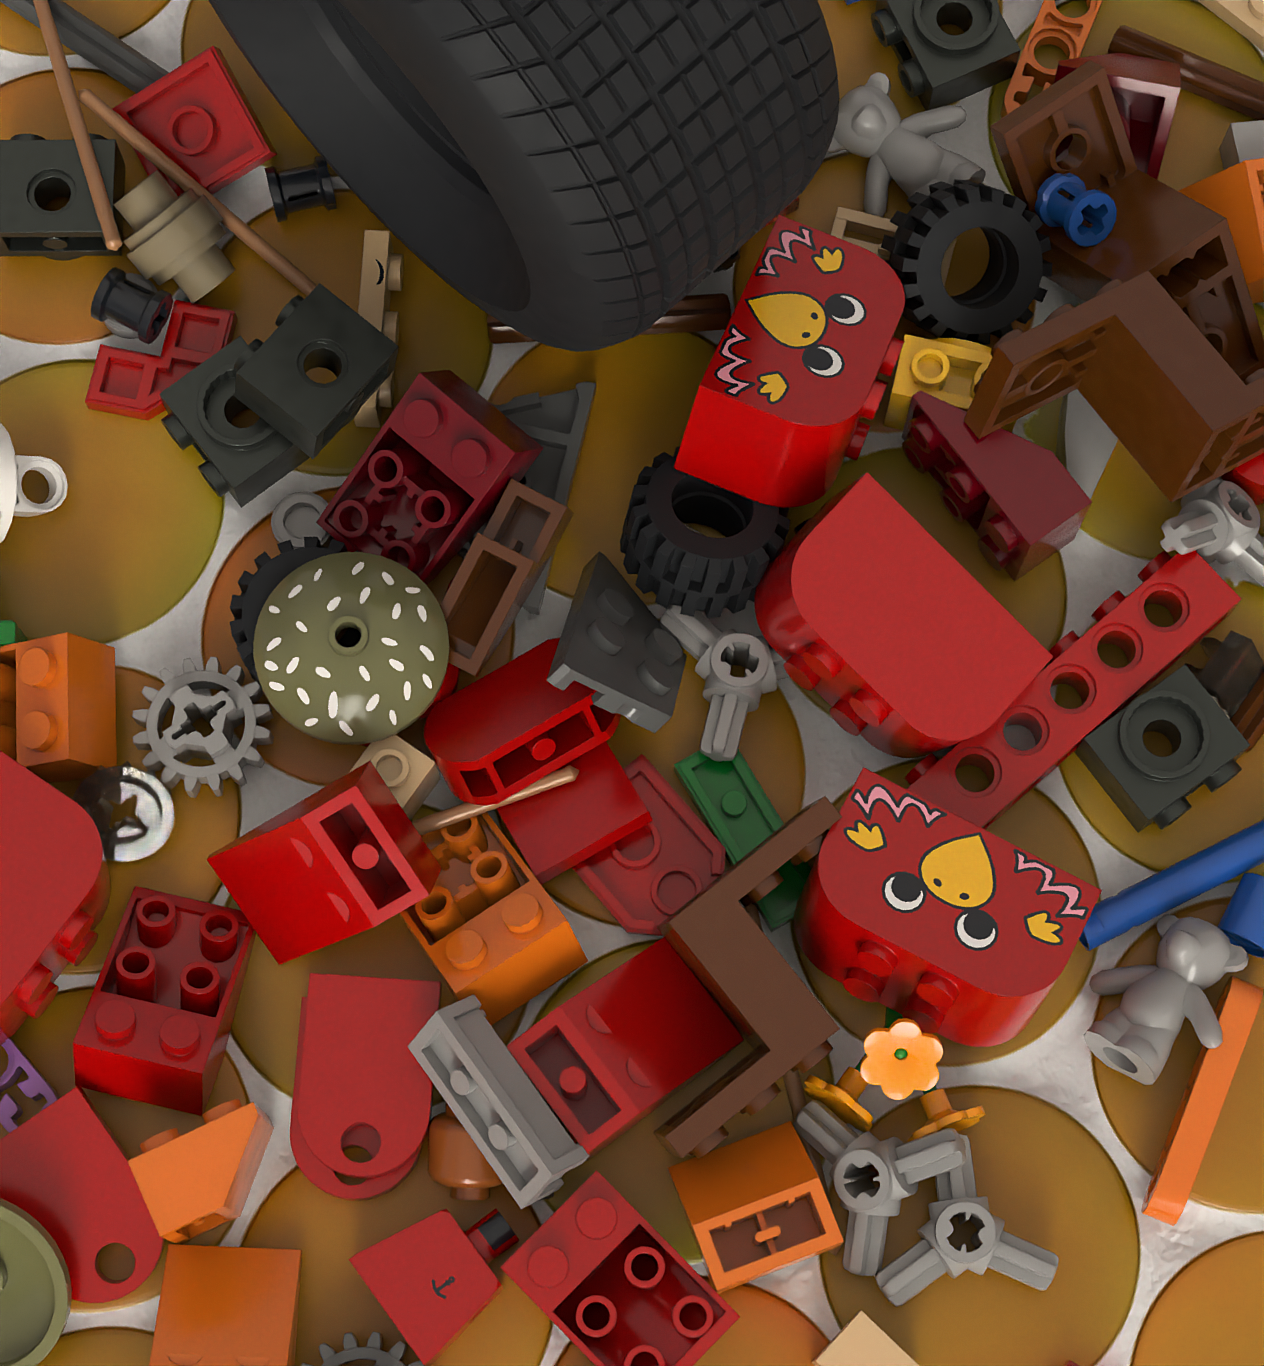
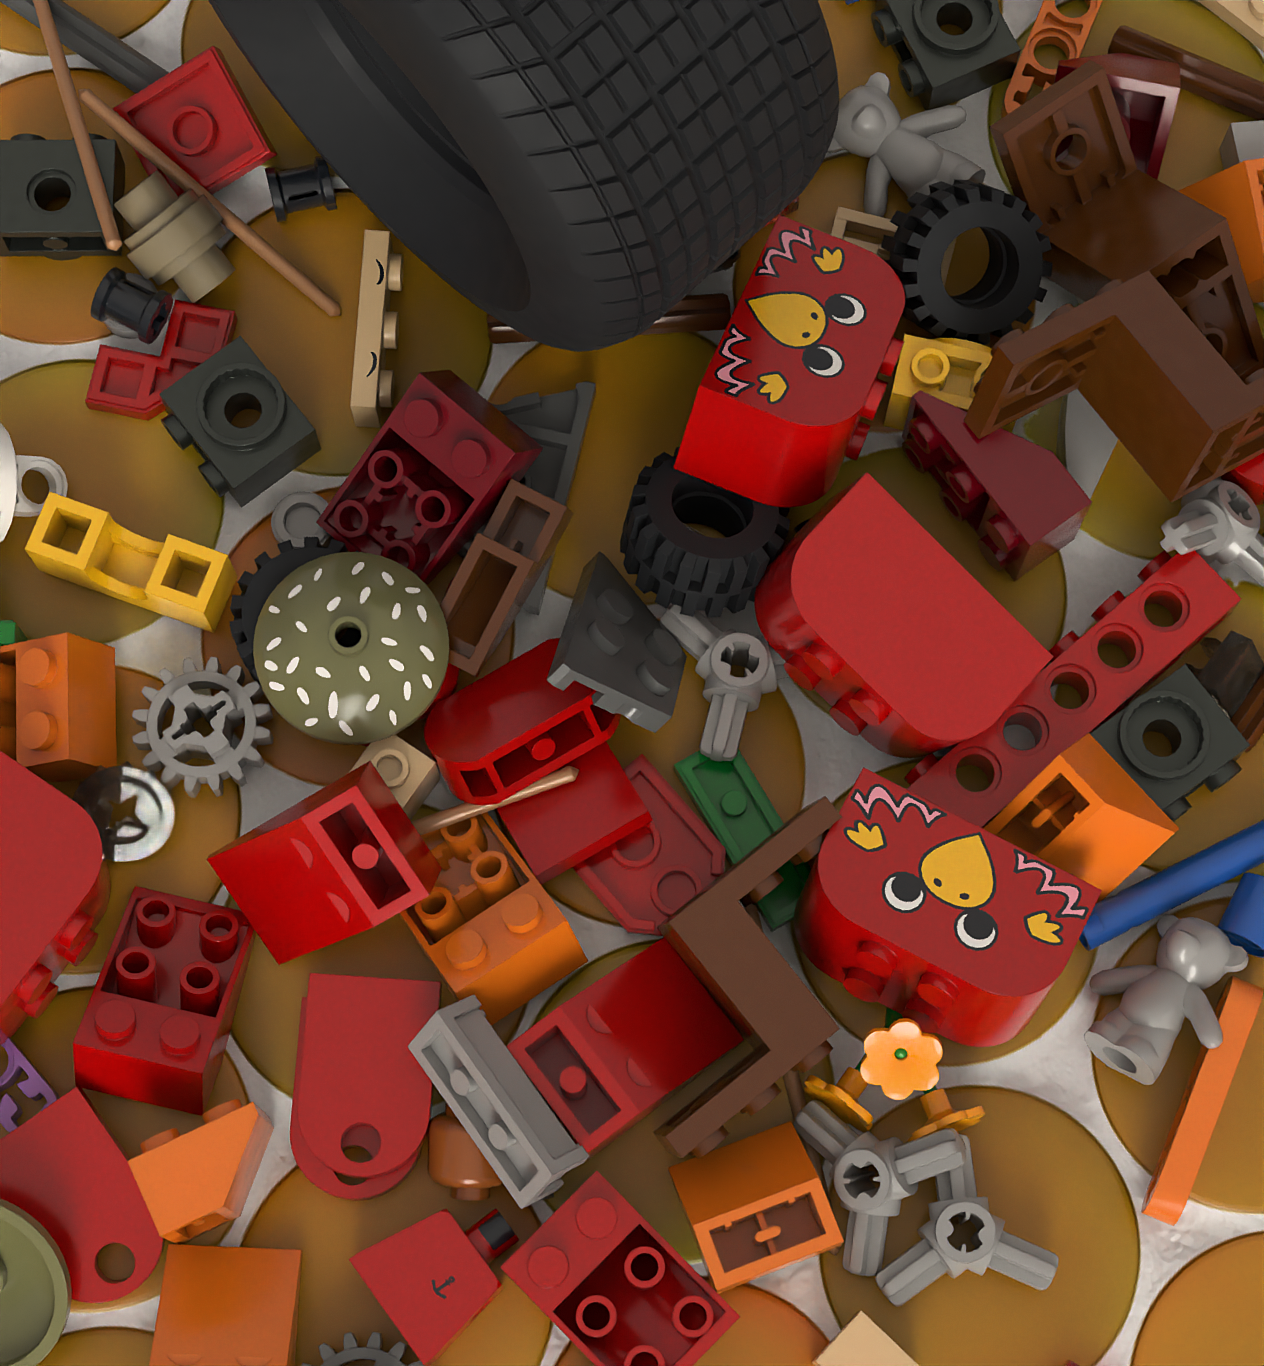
(99, 554): none -> yellow arch
(308, 336): pearl dark grey brick -> none
(1081, 205): blue bush -> none
(1086, 818): none -> orange slope

